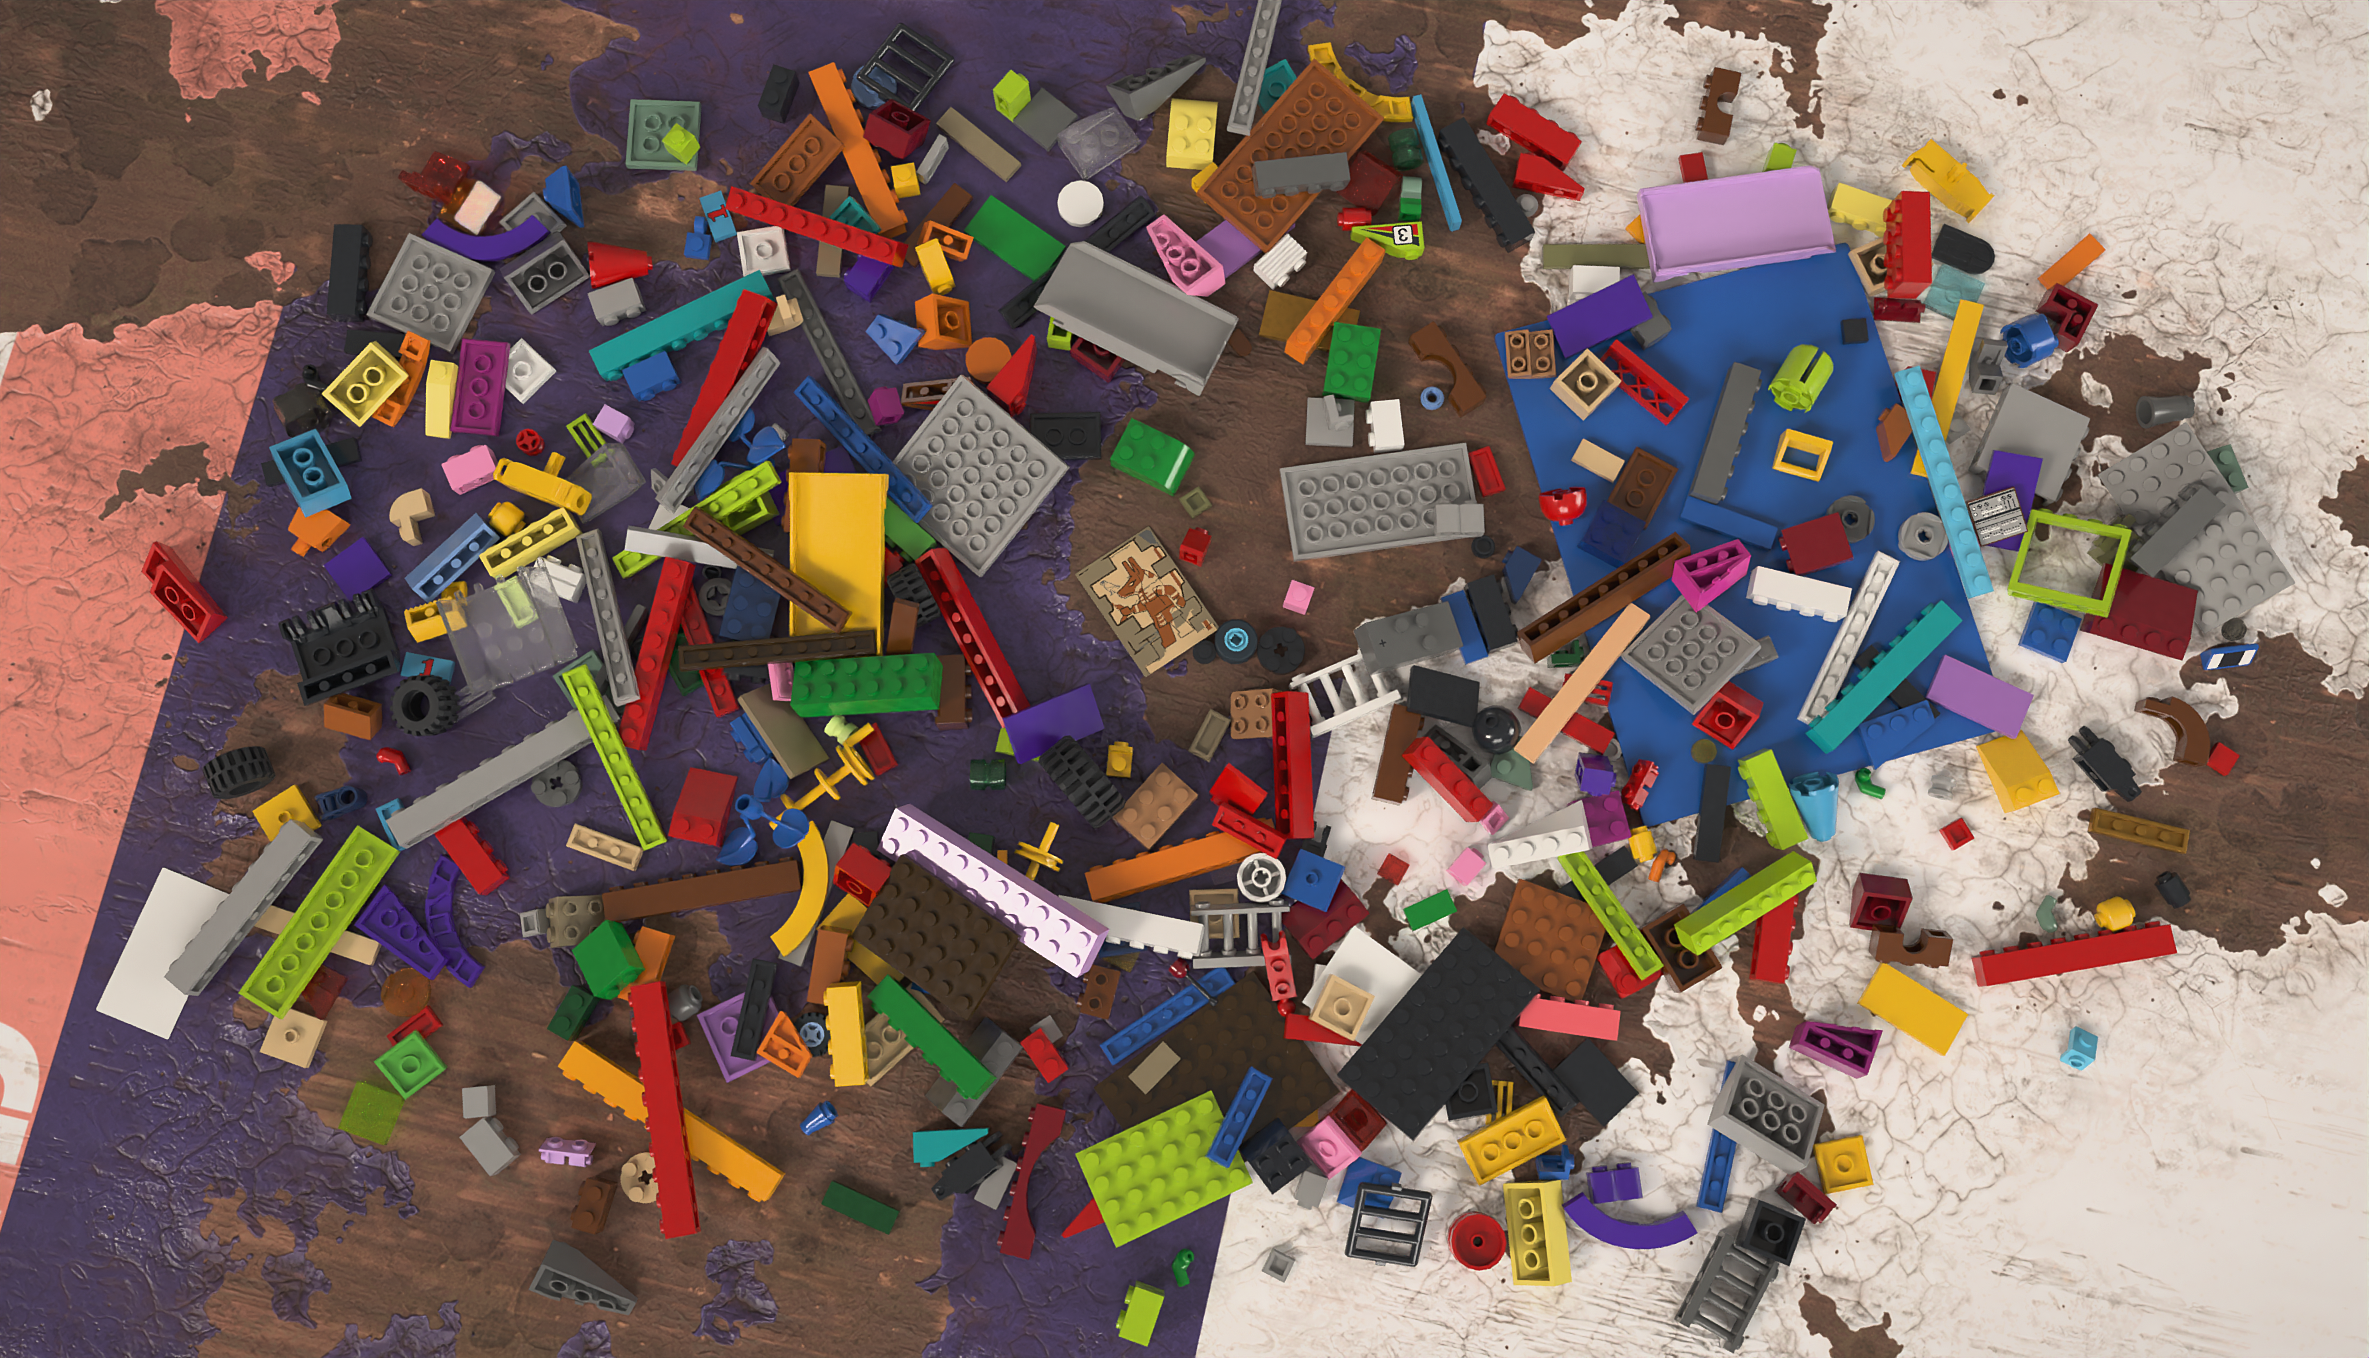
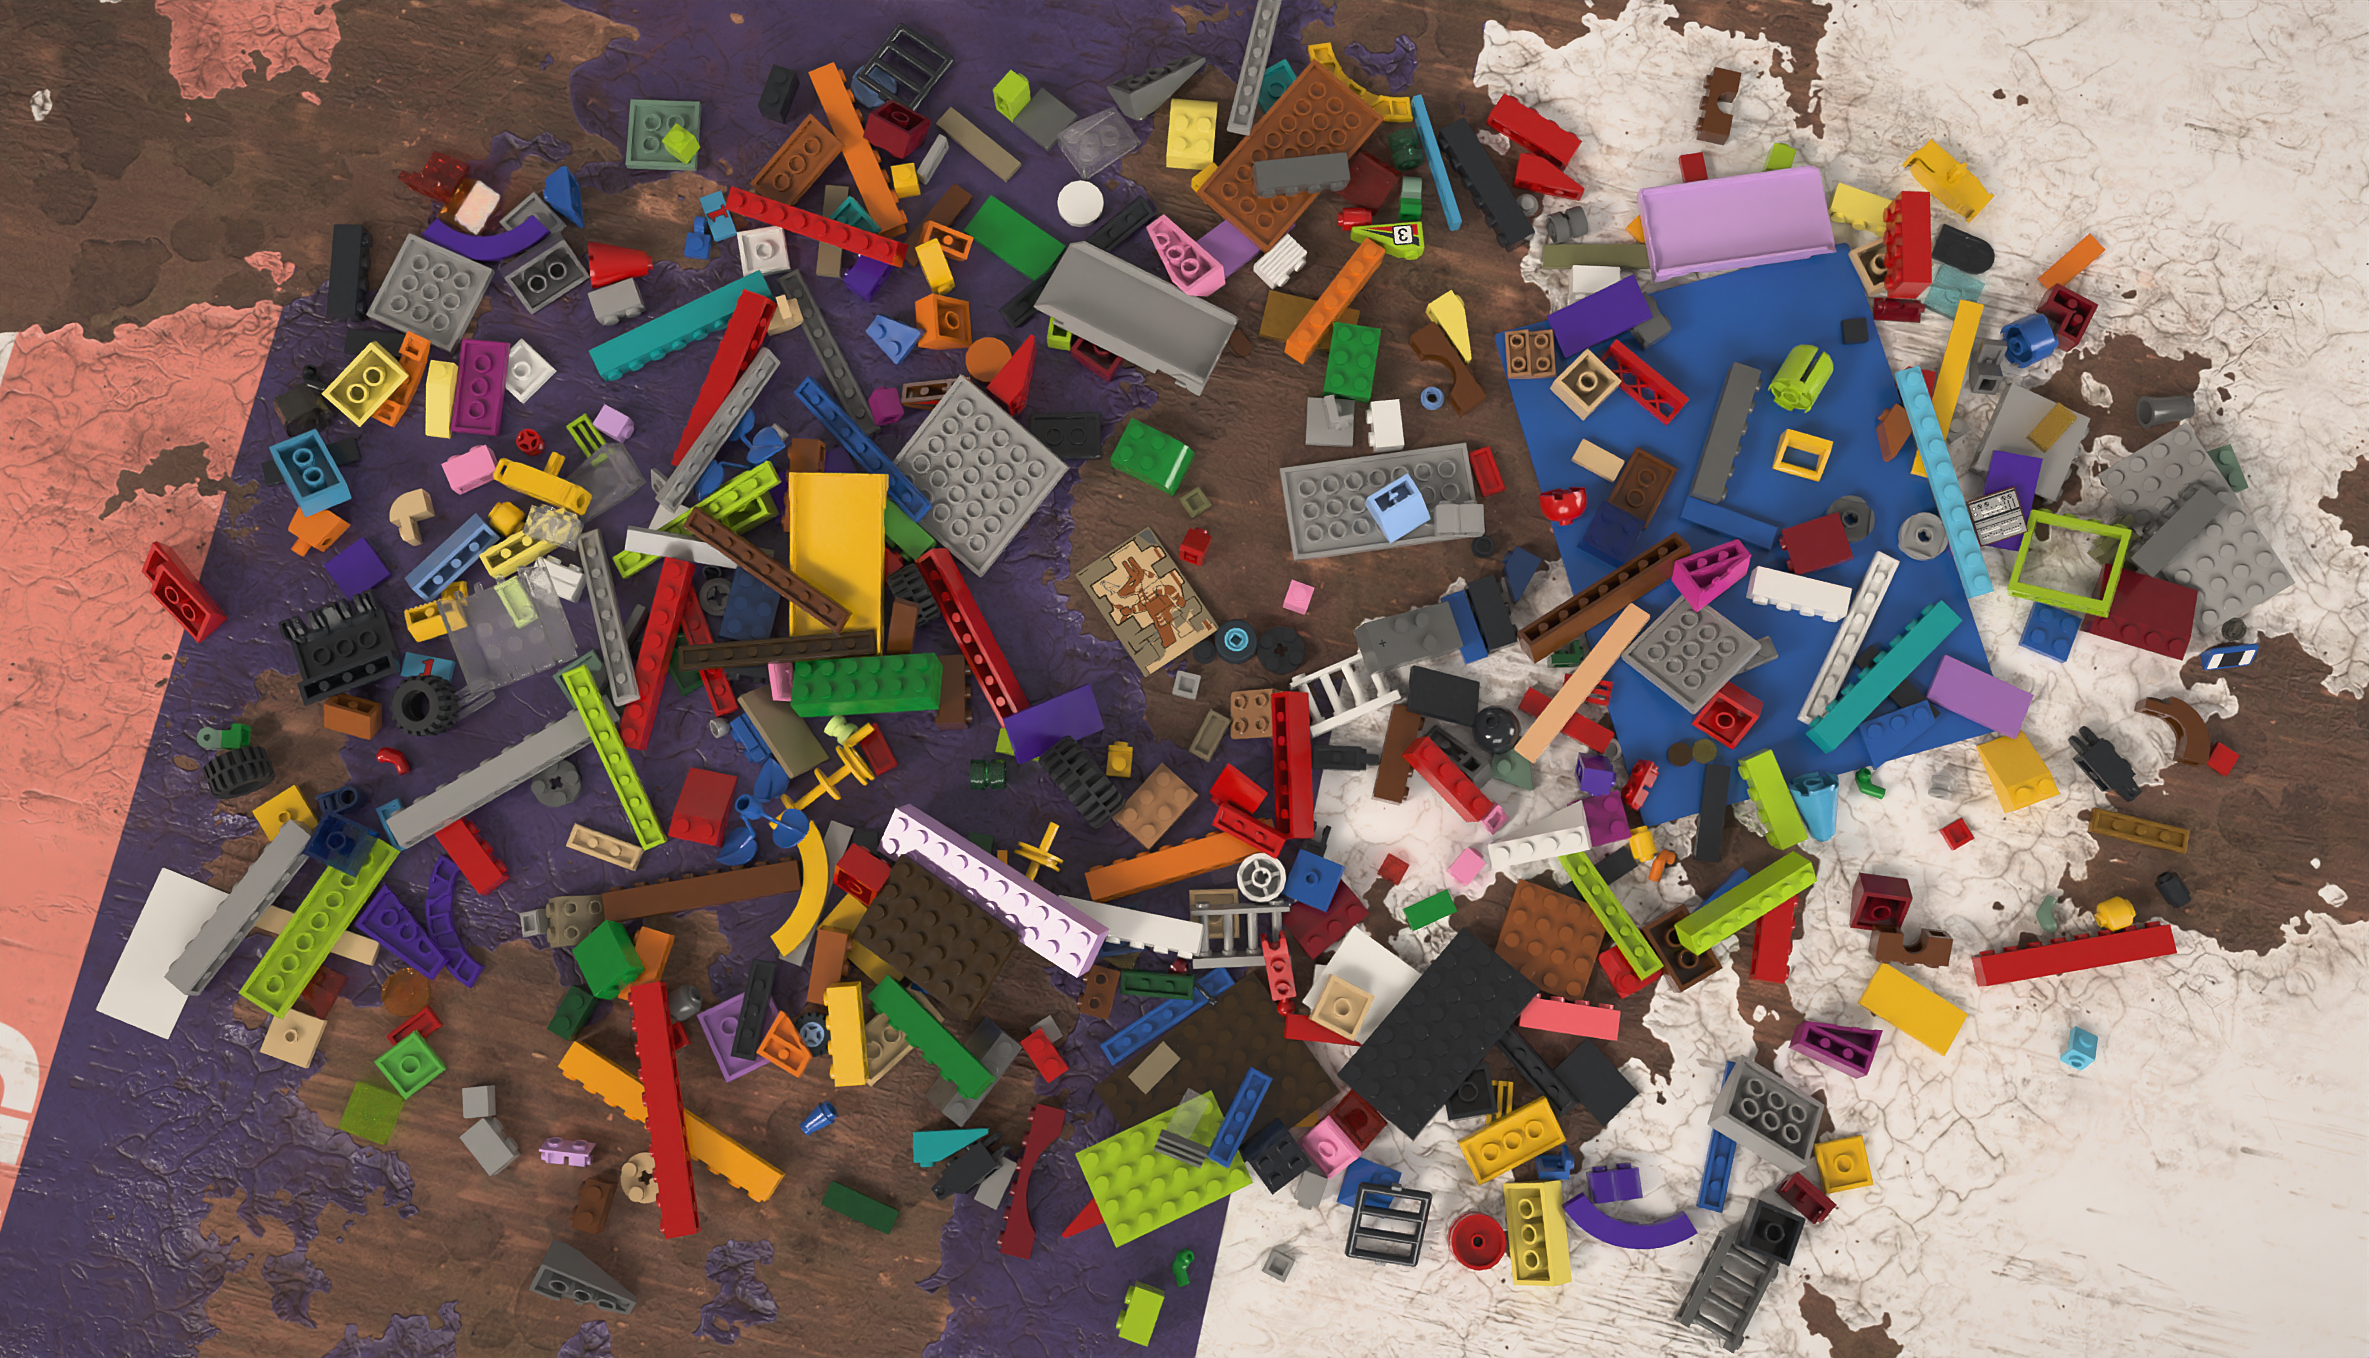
(225, 739): none -> leg
(341, 843): none -> clear blue brick
(553, 527): none -> clear brick
(651, 376): blue brick -> none
(719, 727): none -> light grey hinge
(1157, 984): none -> dark green tile
(1181, 1148): none -> dark grey tile
(1186, 685): none -> light grey plate
(1188, 1114): none -> clear tile
(1342, 758): none -> black hinge
(1398, 508): none -> light blue slope
(1450, 314): none -> light yellow slope
(1571, 223): none -> dark grey wheel
(1679, 754): none -> dark brown tile
(2051, 427): none -> clear yellow tile

